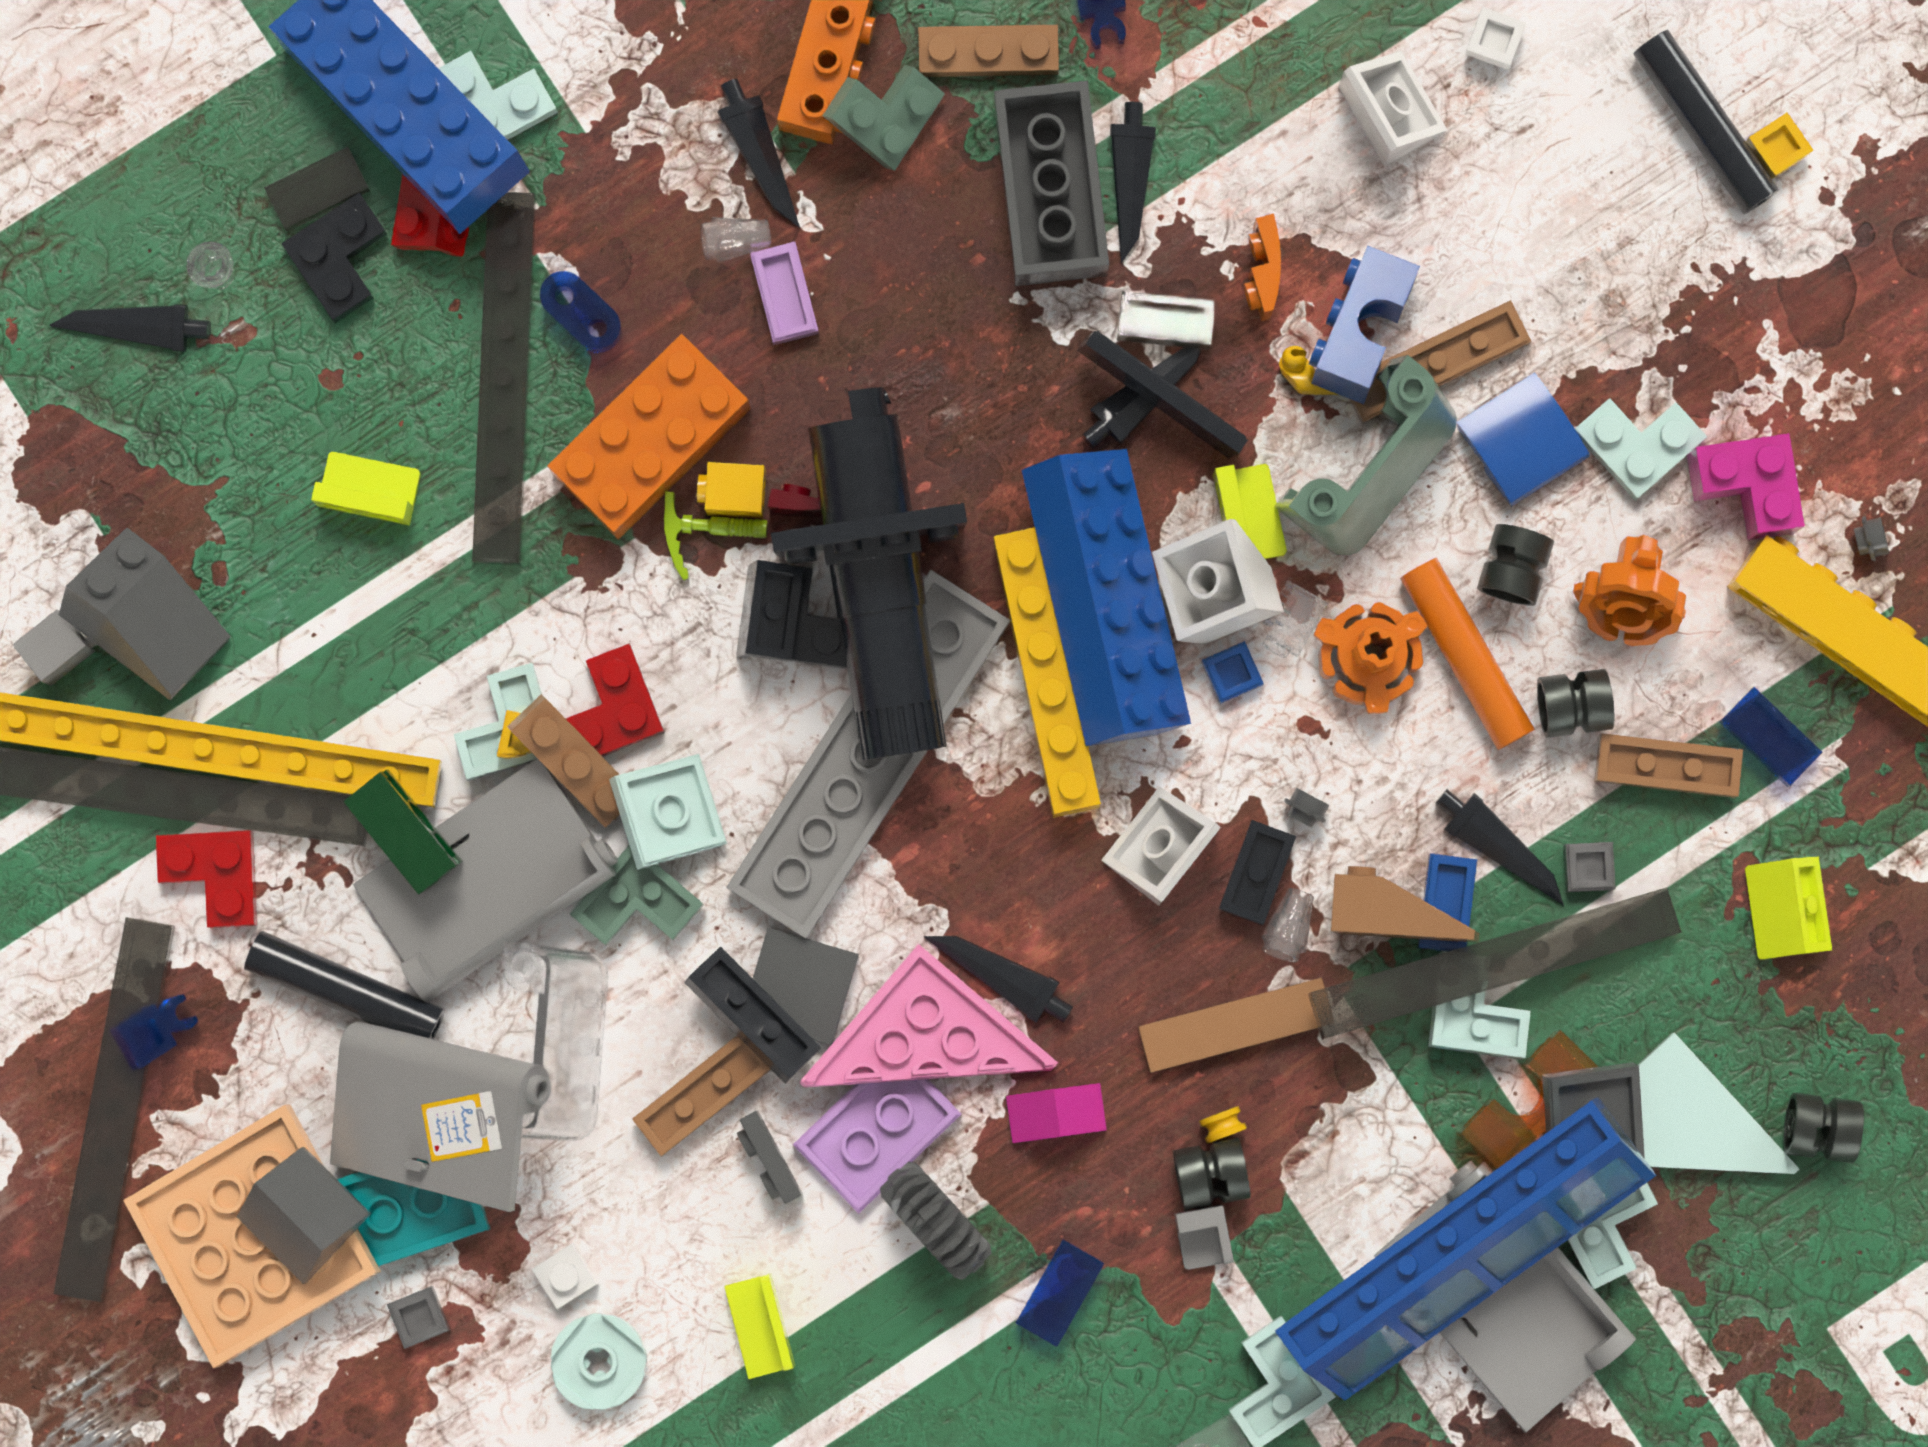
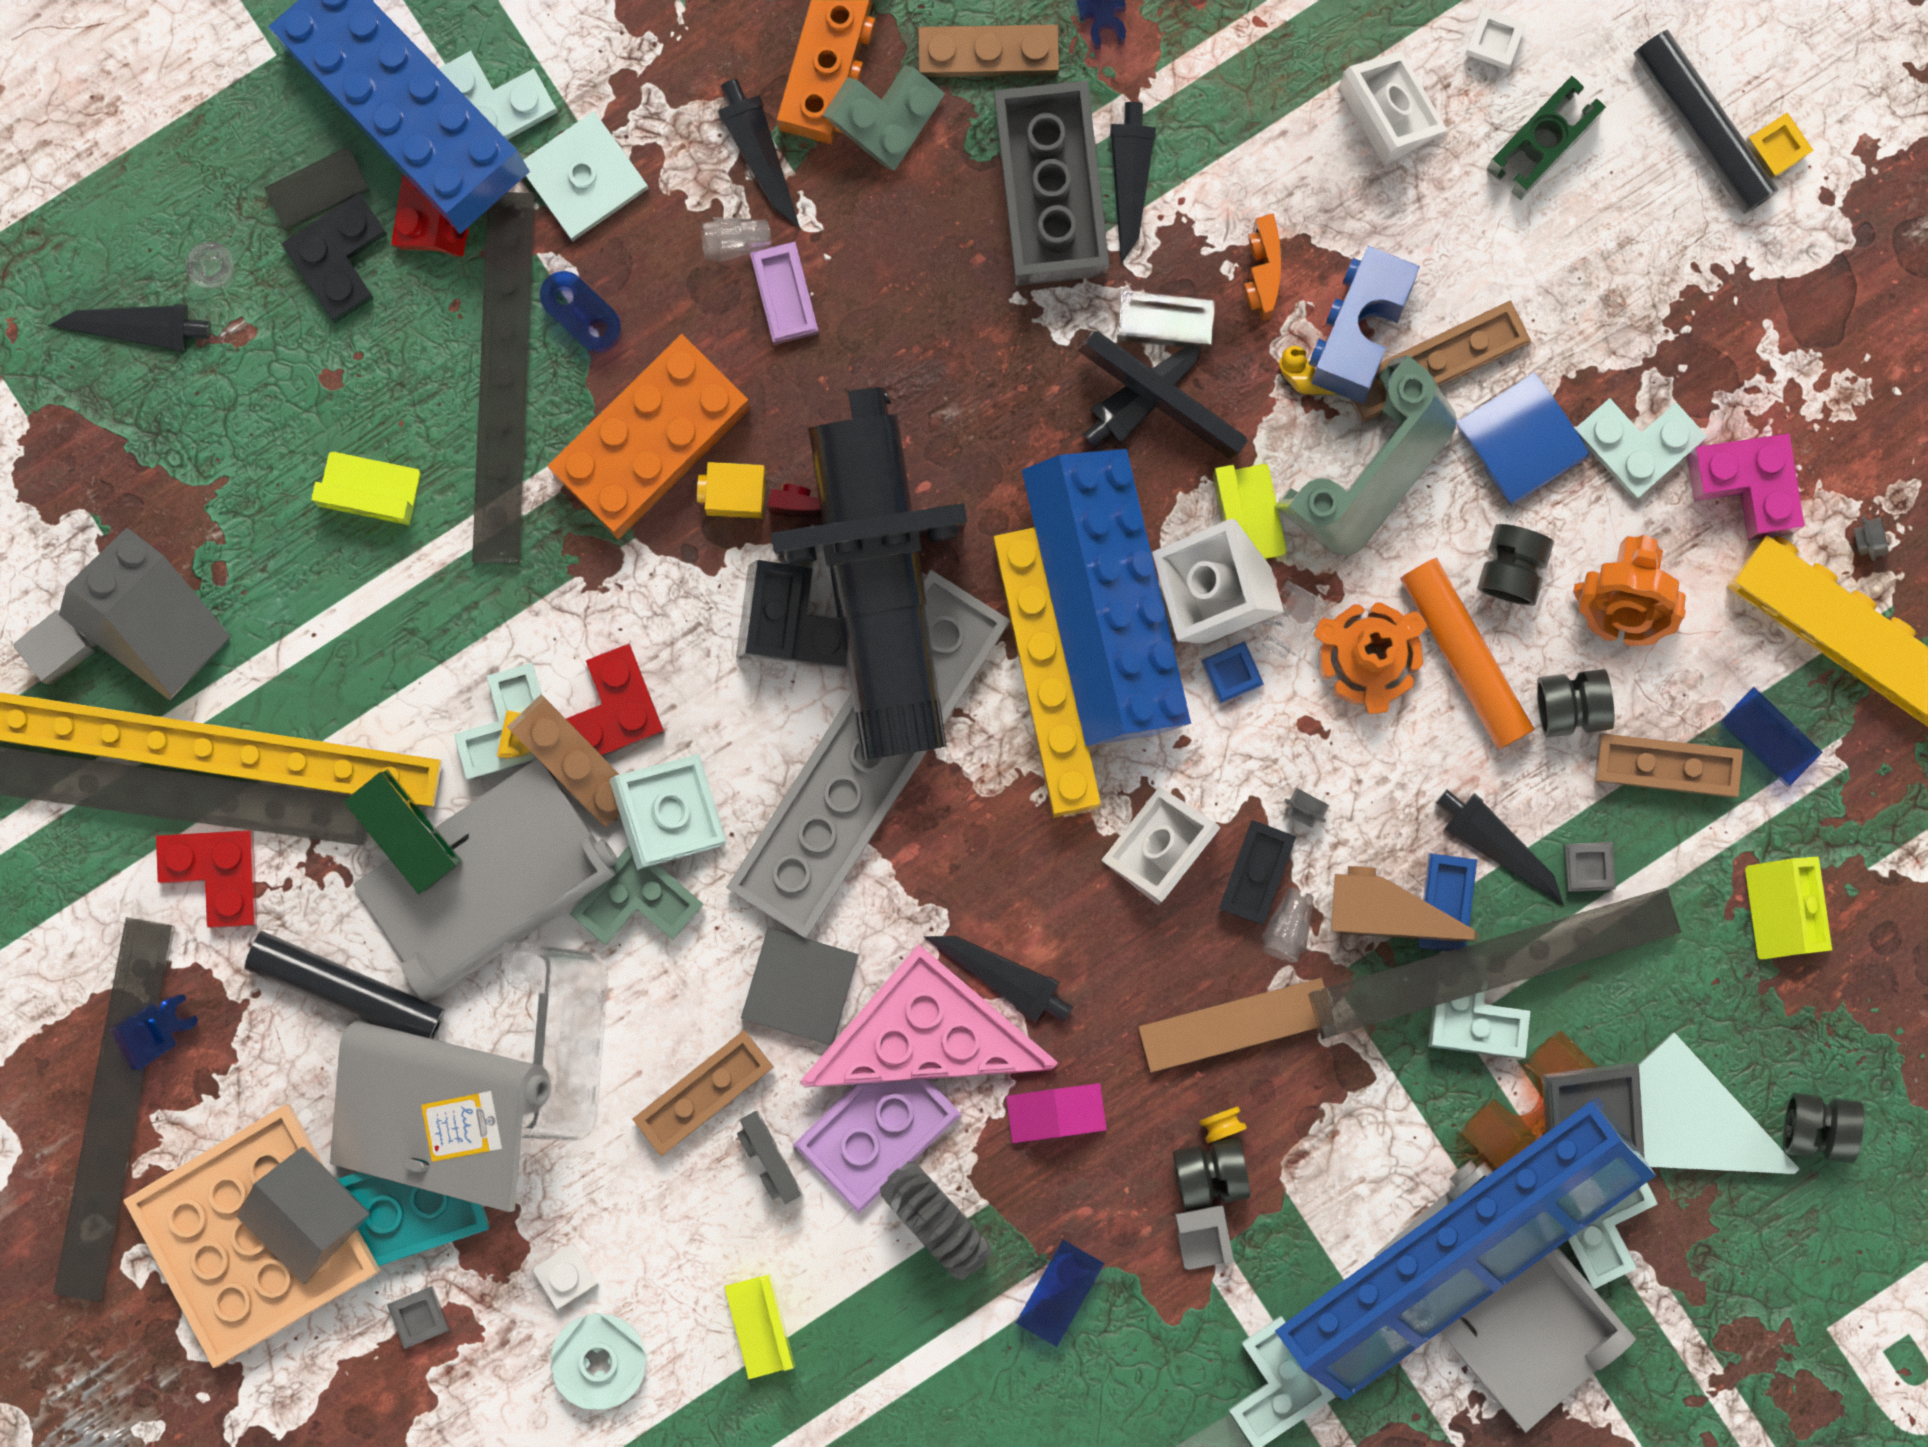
(583, 176): none -> light aqua plate
(715, 526): lime piece -> none
(752, 1014): black plate -> none
(1548, 119): none -> dark green piece

